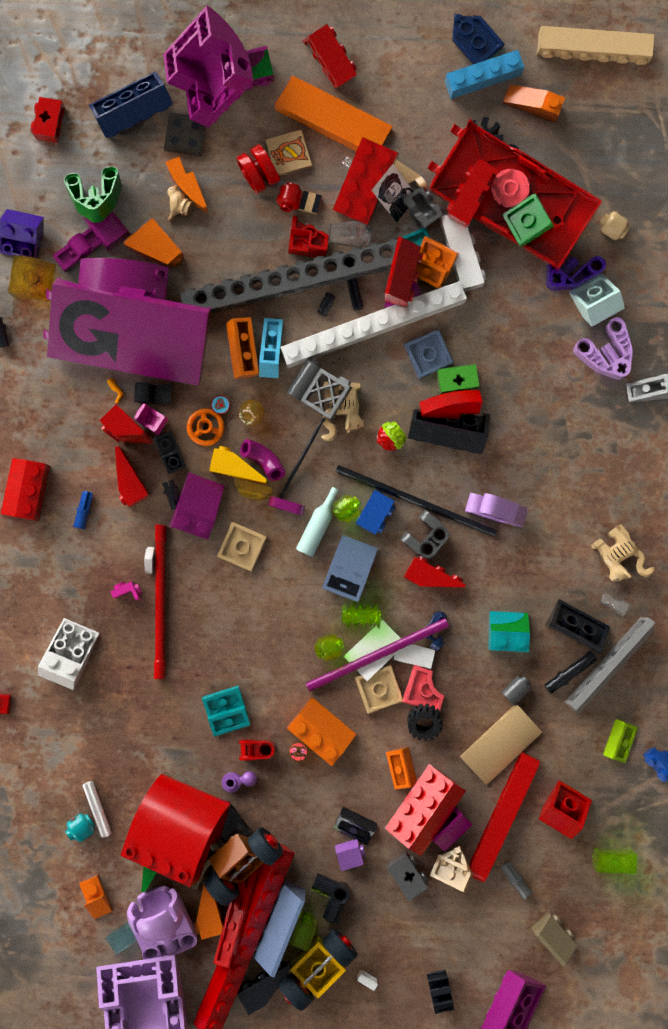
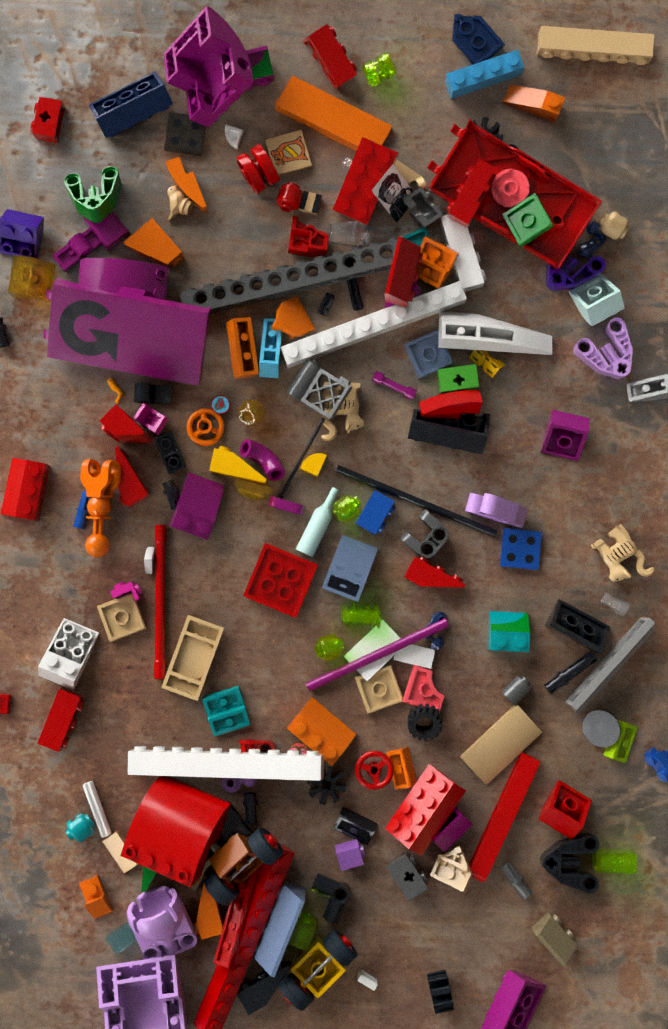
(61, 720): none -> red brick
(100, 487): none -> orange piece
(115, 844): none -> tan slope
(121, 617): none -> tan tile
(193, 657): none -> tan slope
(226, 764): none -> white brick
(233, 135): none -> white tile
(242, 546): tan tile -> none
(250, 807): none -> black pin
(280, 580): none -> red plate
(292, 319): none -> orange slope
(313, 464): none -> yellow brick
(325, 789): none -> black gear
(360, 765): none -> red piece
(379, 378): none -> magenta bar
(385, 67): none -> clear neon green wheel
(391, 436): piece -> none
(487, 365): none -> yellow piece
(488, 334): none -> white wedge
(520, 549): none -> blue tile
(565, 435): none -> magenta slope
(571, 877): none -> black connector
(588, 248): none -> dark blue piece
(601, 728): none -> piece

